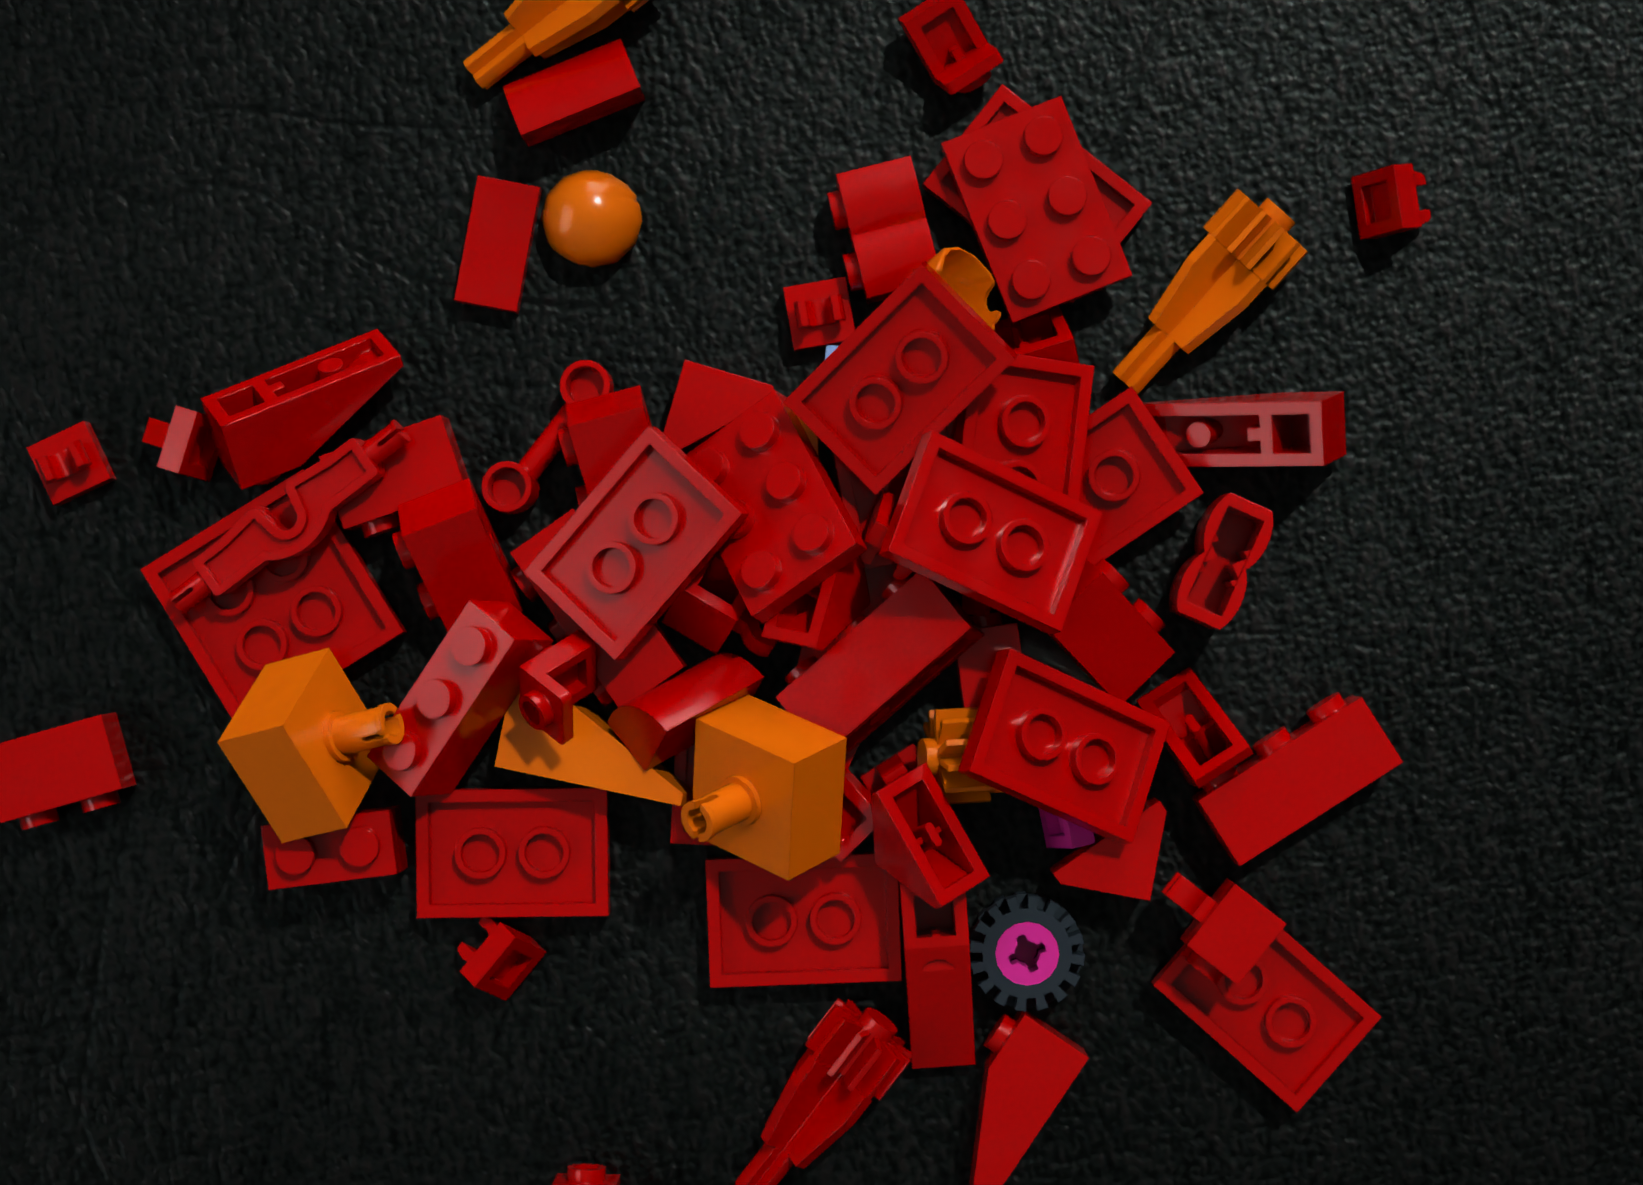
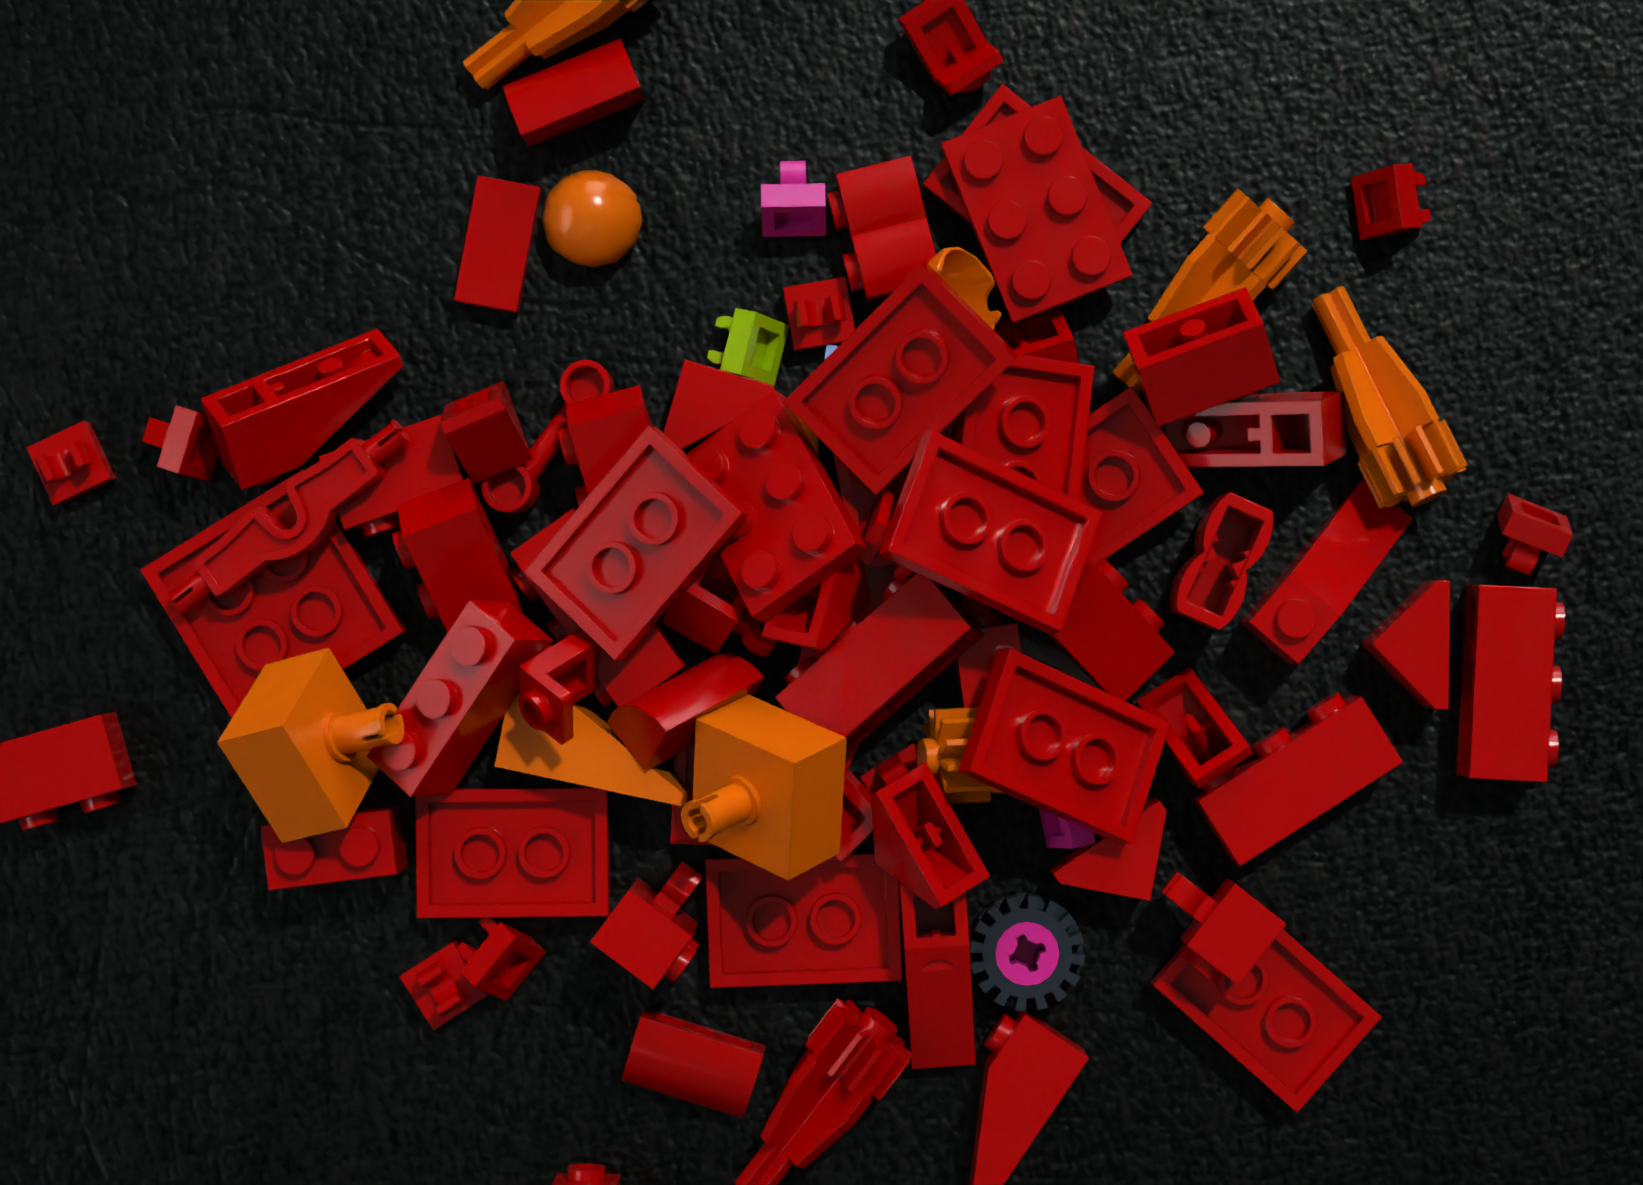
(440, 987): none -> red tile
(485, 432): none -> red slope
(650, 931): none -> red brick
(693, 1063): none -> red brick
(752, 345): none -> lime tile
(793, 205): none -> dark pink tile
(1202, 357): none -> red brick
(1325, 575): none -> red slope
(1386, 411): none -> orange piece
(1416, 644): none -> red slope
(1509, 683): none -> red brick
(1530, 531): none -> red tile

